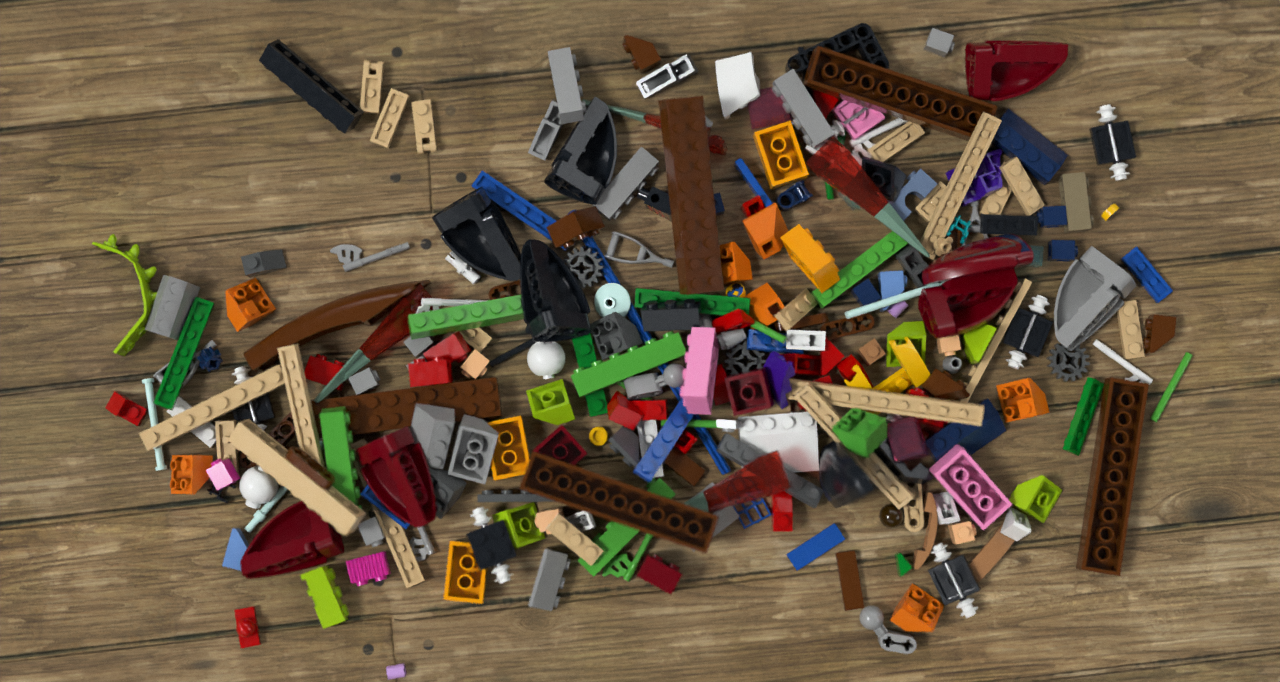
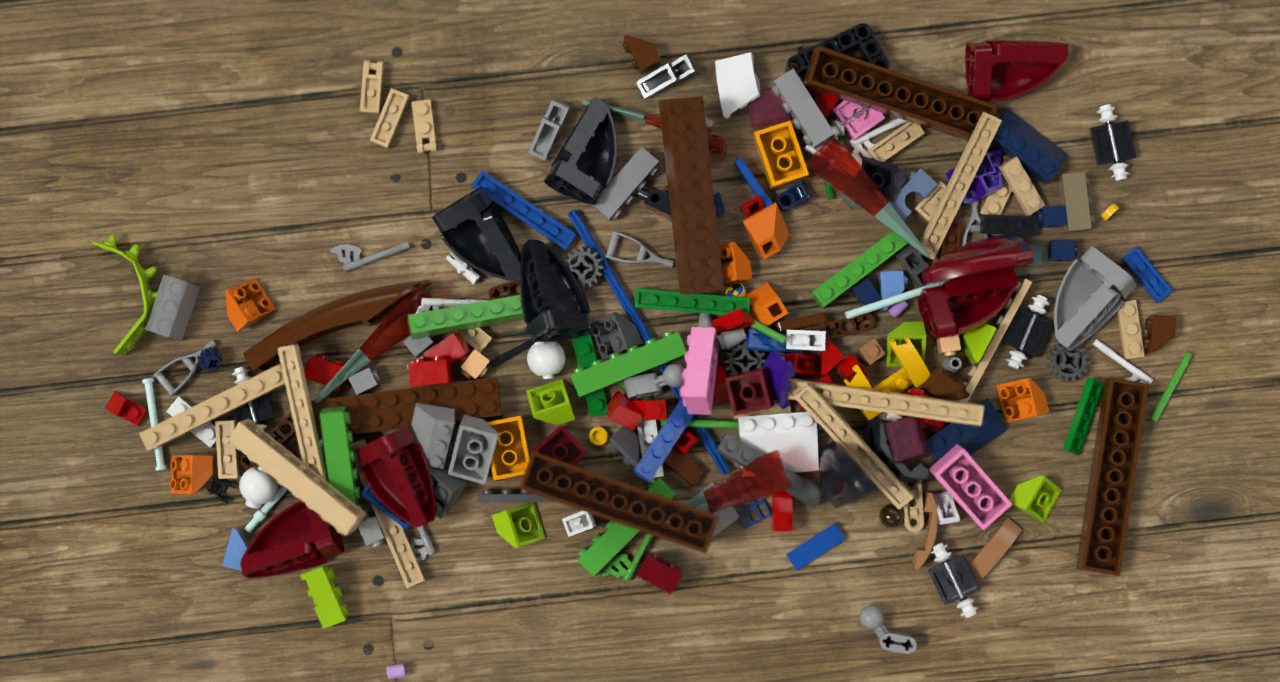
(184, 353): green plate -> none
(222, 473): brick -> none
(247, 627): red tile -> none
(263, 262): dark grey slope -> none
(310, 467): reddish brown beam -> none
(311, 86): black brick -> none
(367, 568): dark pink brick -> none
(463, 576): light orange brick -> none
(491, 545): black plate -> none
(545, 517): light nougat brick -> none
(549, 580): light grey slope -> none
(566, 86): light grey brick -> none
(574, 539): tan plate -> none
(575, 226): reddish brown brick -> none
(619, 297): light aqua dish -> none
(671, 315): black brick -> none
(728, 425): plate -> none
(796, 309): tan plate -> none
(811, 258): light orange brick -> none
(849, 580): reddish brown tile -> none
(861, 431): bright green slope -> none
(902, 564): green slope -> none
(917, 611): orange slope -> none
(939, 42): light grey brick -> none
(943, 245): tan plate -> none
(962, 532): light nougat brick -> none
(964, 231): teal piece -> none
(1015, 525): white slope -> none

